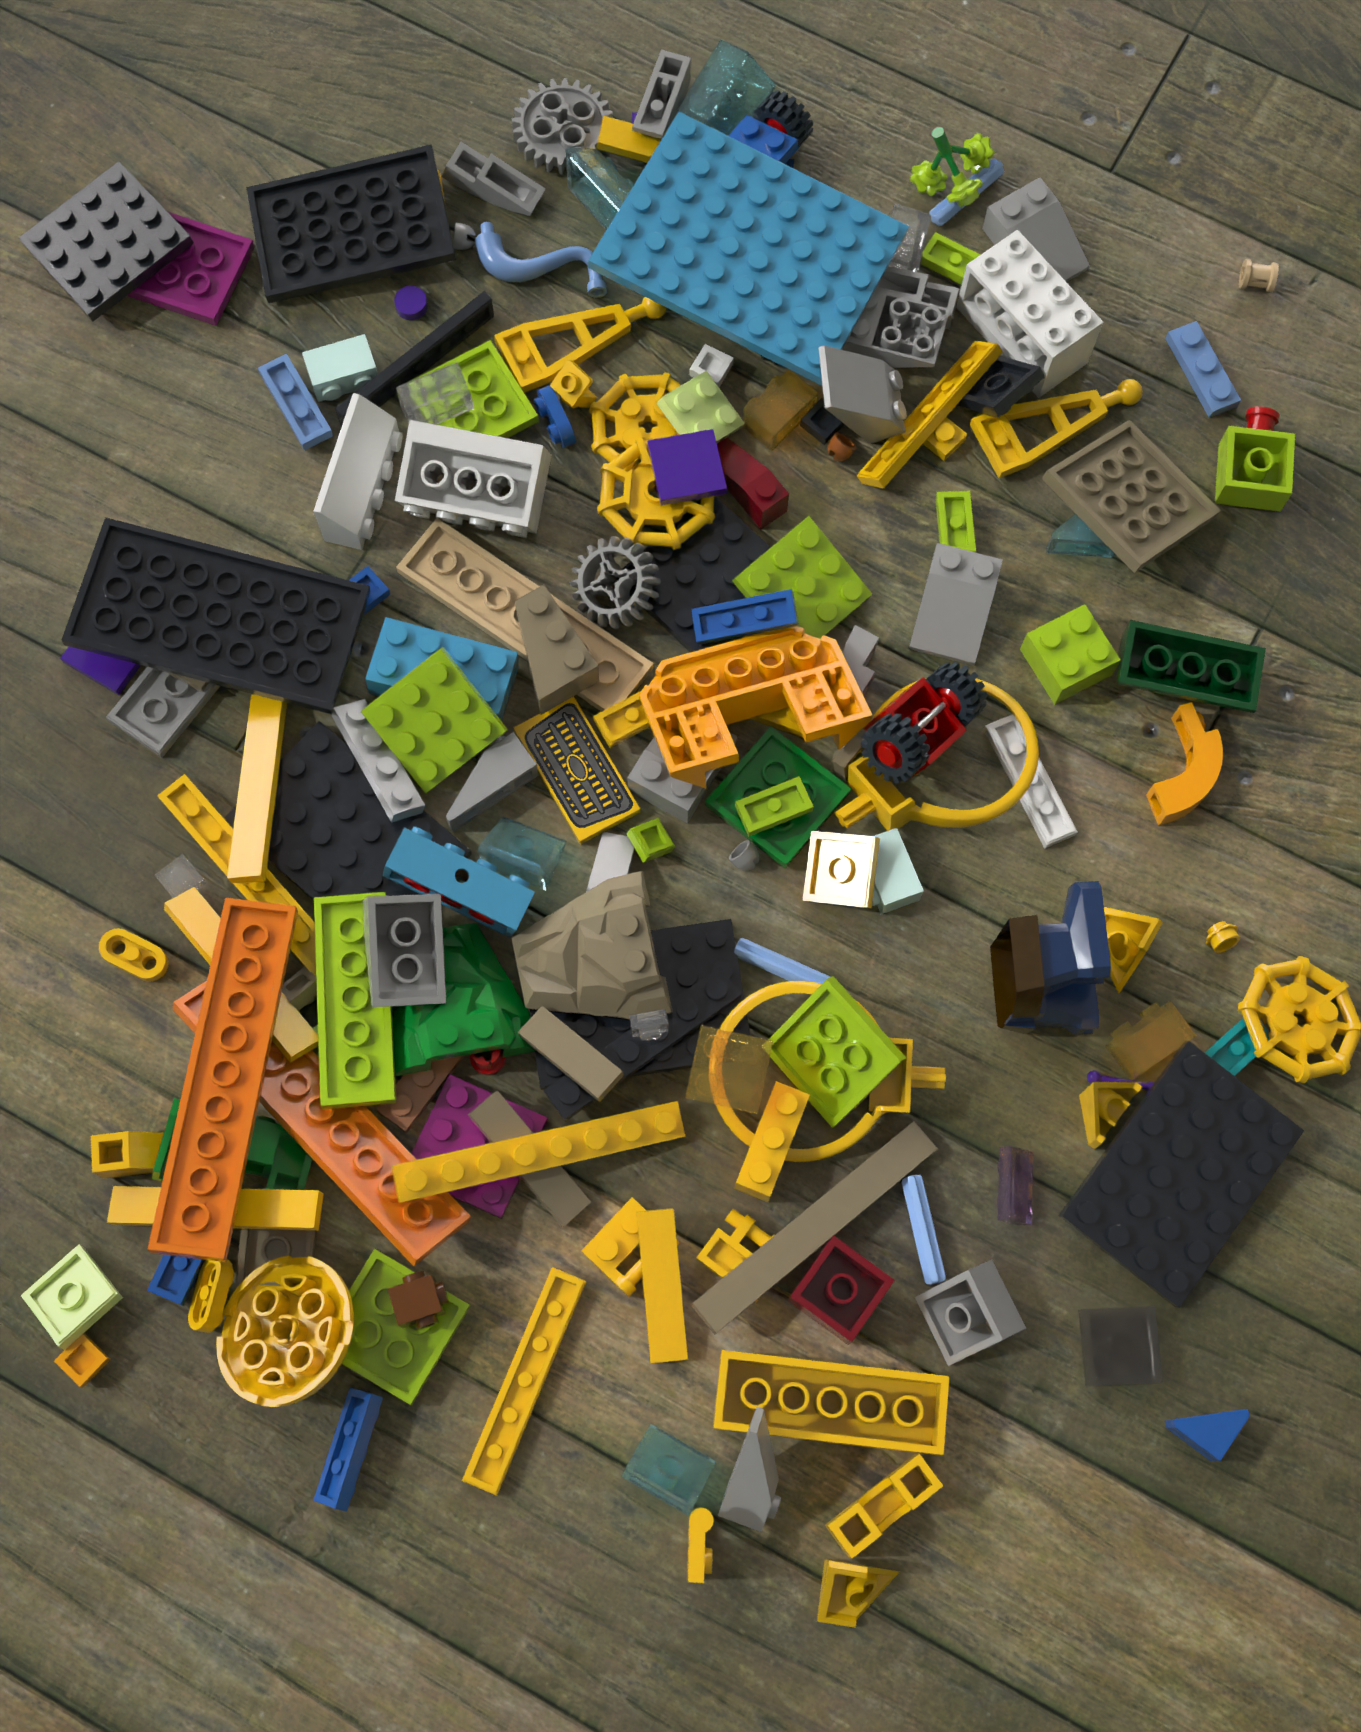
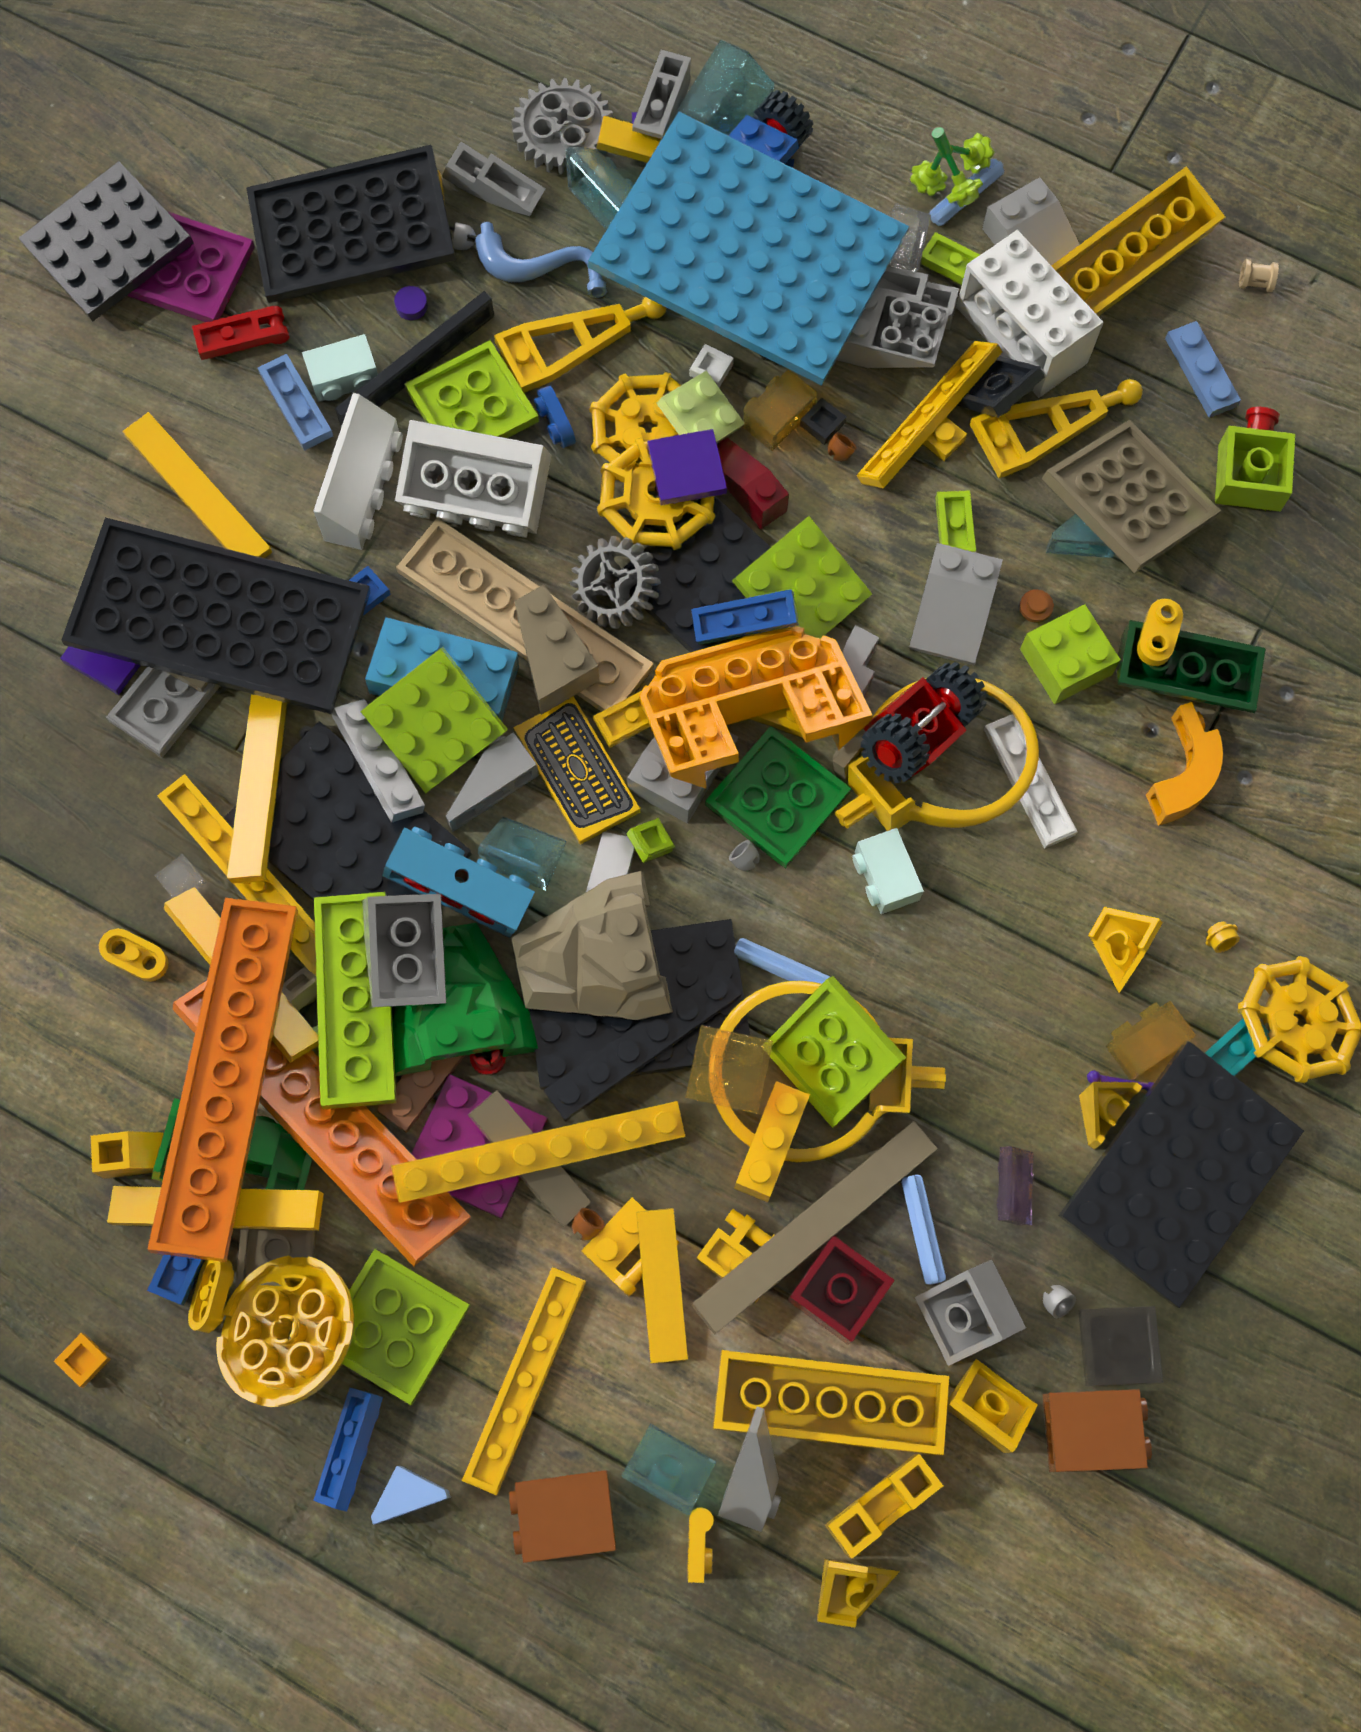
(71, 1297): yellowish green plate -> none
(194, 487): none -> yellow tile
(240, 332): none -> red plate
(405, 1494): none -> light blue slope
(418, 1300): reddish brown brick -> none
(436, 396): clear brick -> none
(563, 1516): none -> dark orange brick
(570, 1053): dark tan tile -> none
(573, 386): yellow bracket -> none
(587, 1223): none -> dark orange hinge
(649, 1024): clear plate -> none
(774, 806): lime plate -> none
(841, 869): plate -> none
(862, 393): light grey slope -> none
(991, 1407): none -> yellow slope
(1036, 605): none -> dark orange plate
(1051, 970): dark blue piece -> none
(1059, 1301): none -> light grey hinge
(1096, 1430): none -> dark orange brick
(1140, 242): none -> yellow brick
(1161, 630): none -> yellow plate
(1209, 1433): blue slope -> none

